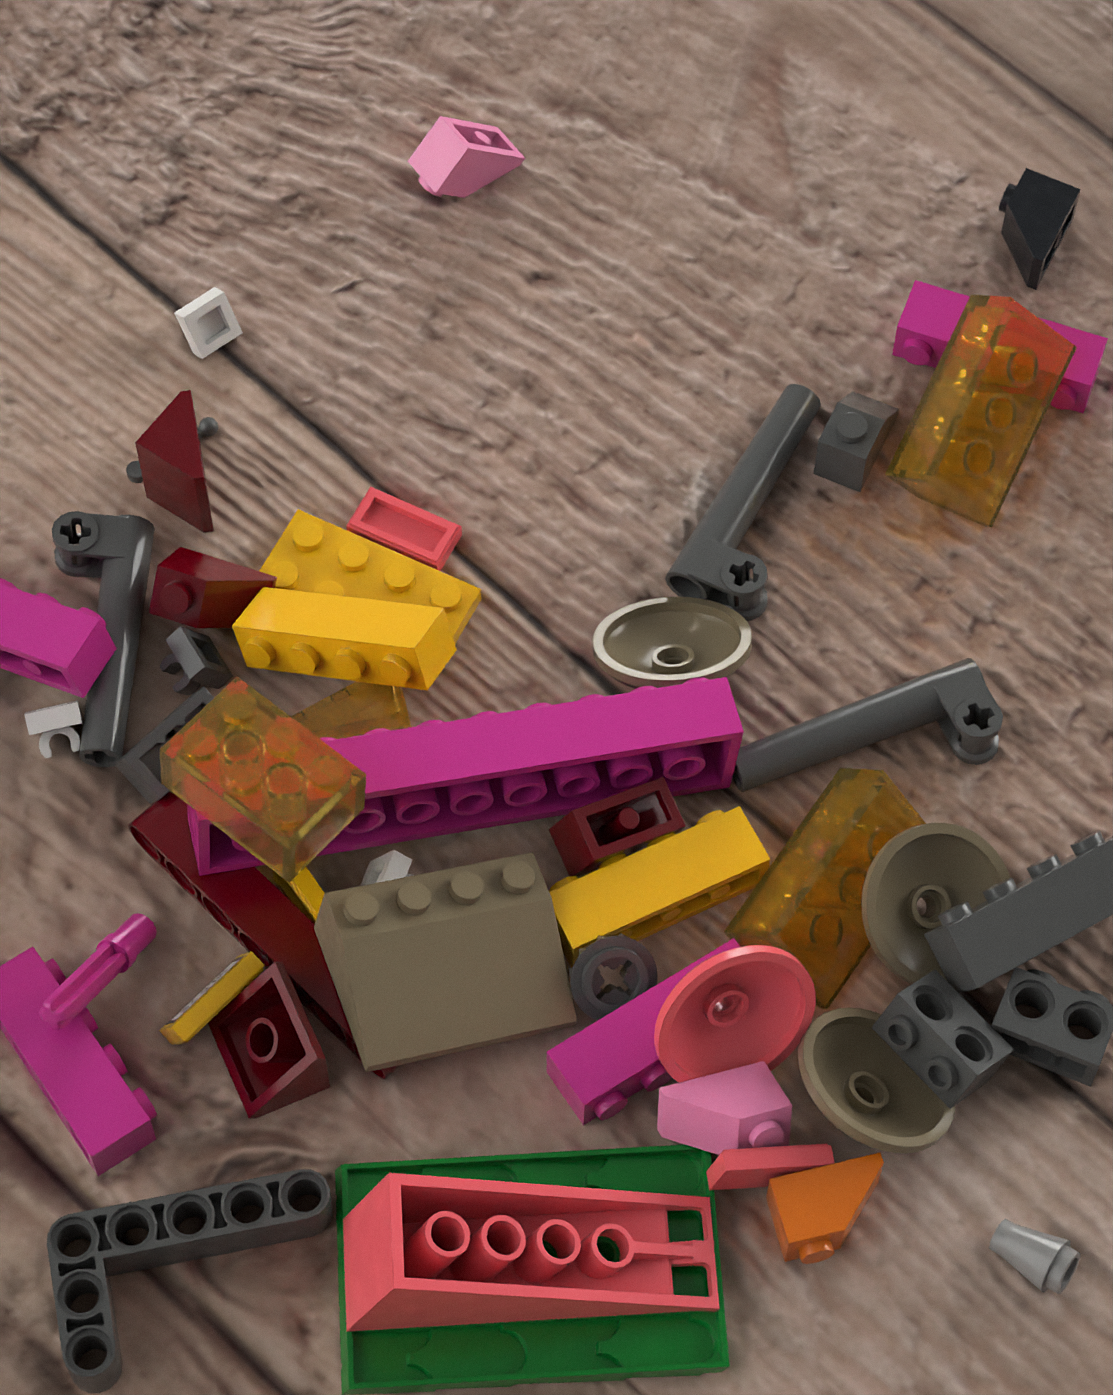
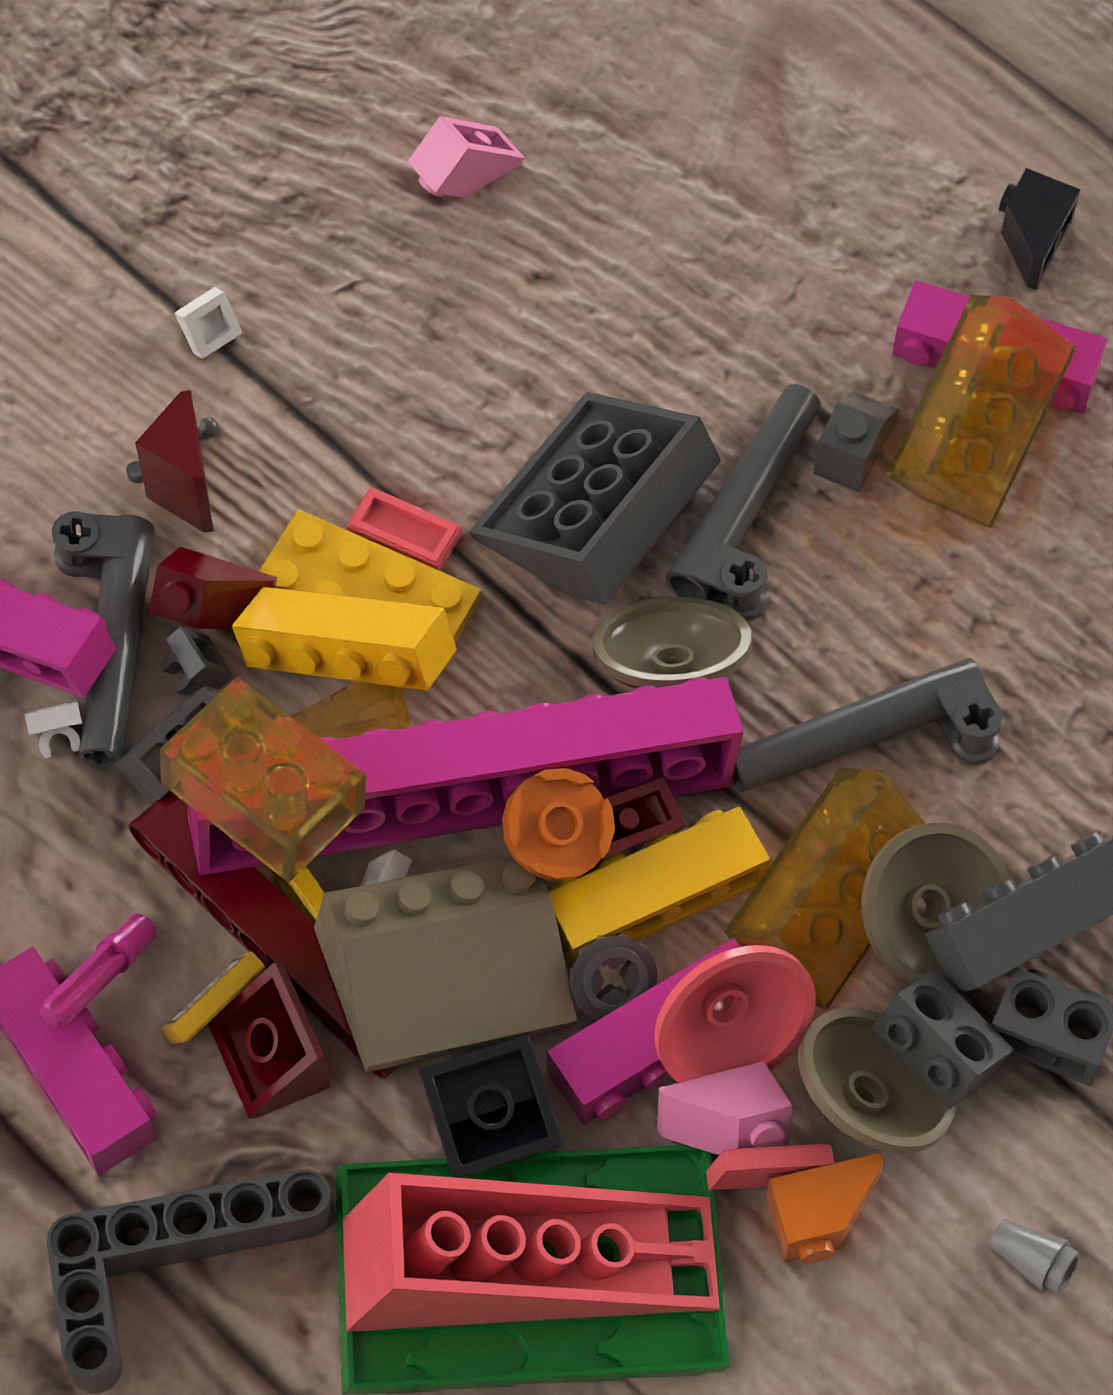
(490, 1107): none -> black slope
(558, 824): none -> orange tile
(598, 494): none -> dark grey slope

